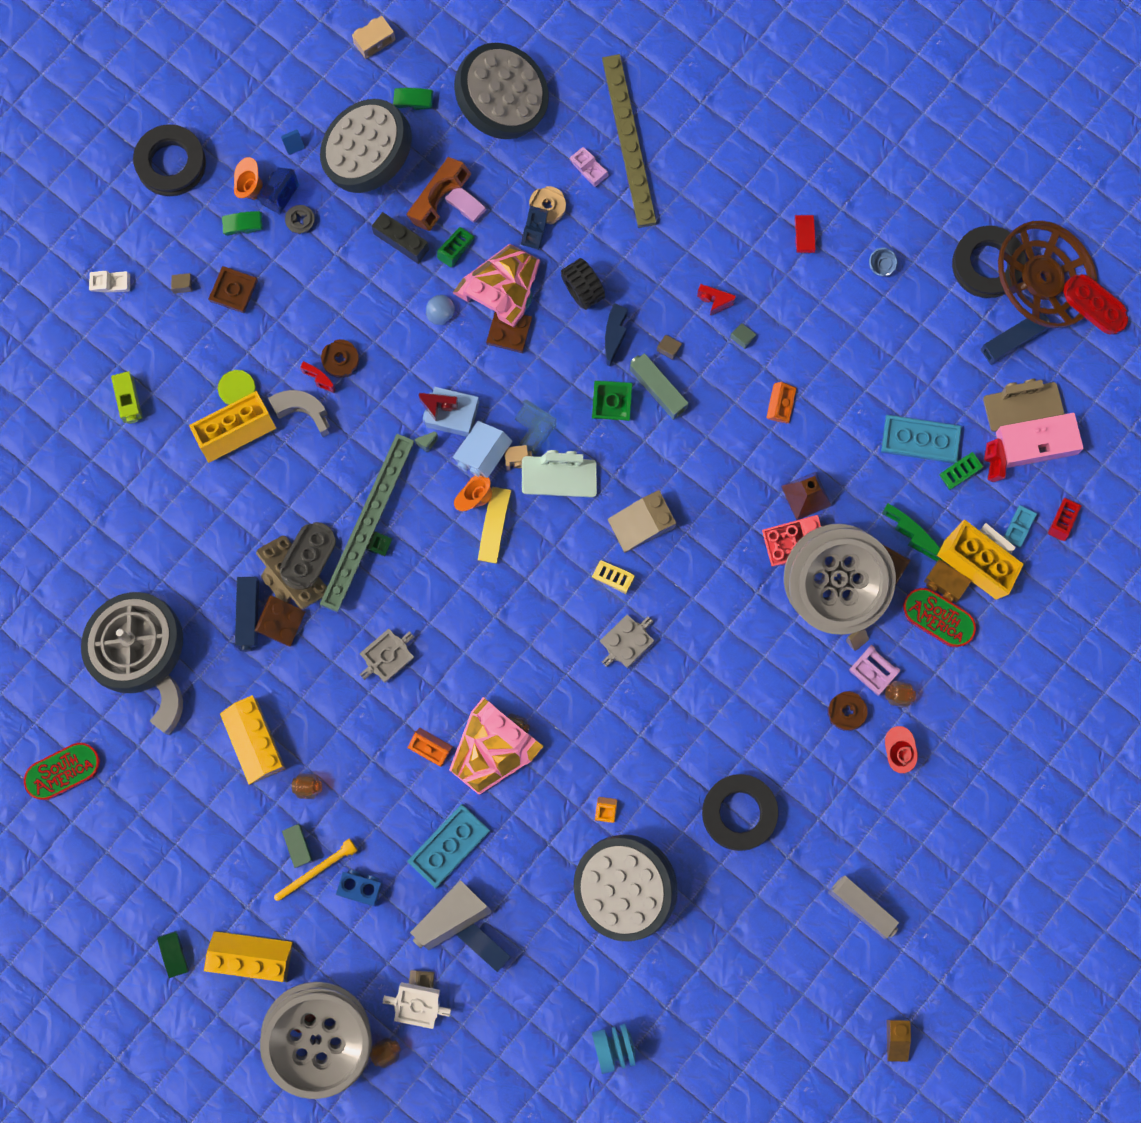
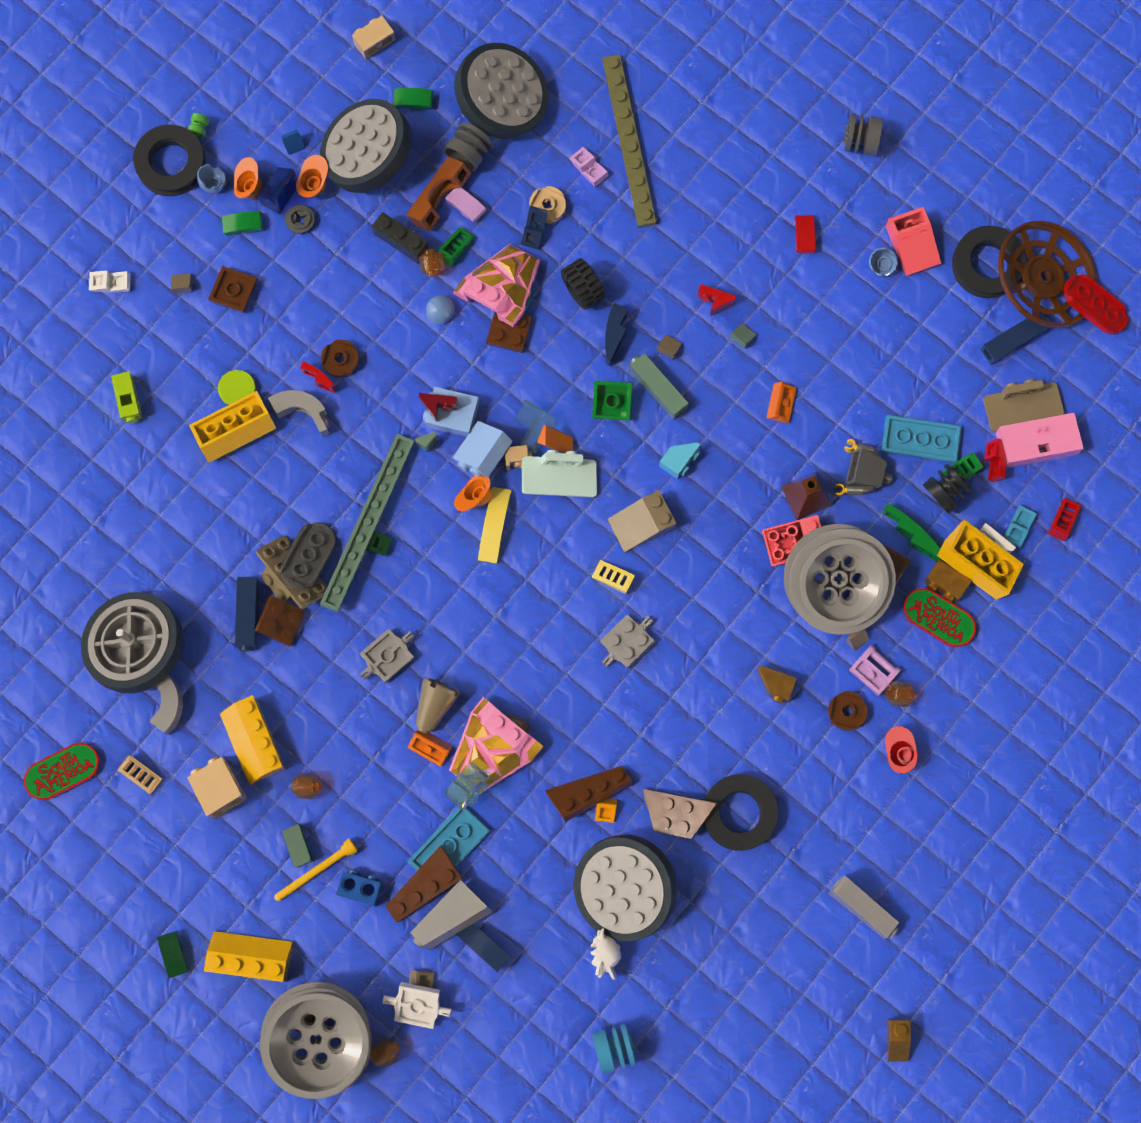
(126, 764): none -> tan slope
(198, 124): none -> bright green wheel
(211, 178): none -> medium blue hair
(216, 787): none -> tan slope
(312, 176): none -> orange piece
(429, 881): none -> reddish brown wing
(431, 262): none -> clear orange head
(433, 704): none -> dark tan cone
(467, 786): none -> clear light blue brick
(468, 145): none -> dark grey wheel
(555, 440): none -> orange slope
(585, 793): none -> reddish brown wing
(606, 954): none -> white hair
(676, 813): none -> wing
(678, 458): none -> medium azure slope
(776, 684): none -> pearl gold slope
(863, 134): none -> dark grey wheel
(865, 470): none -> dark grey torso
(913, 241): none -> coral slope
(948, 488): none -> black wheel

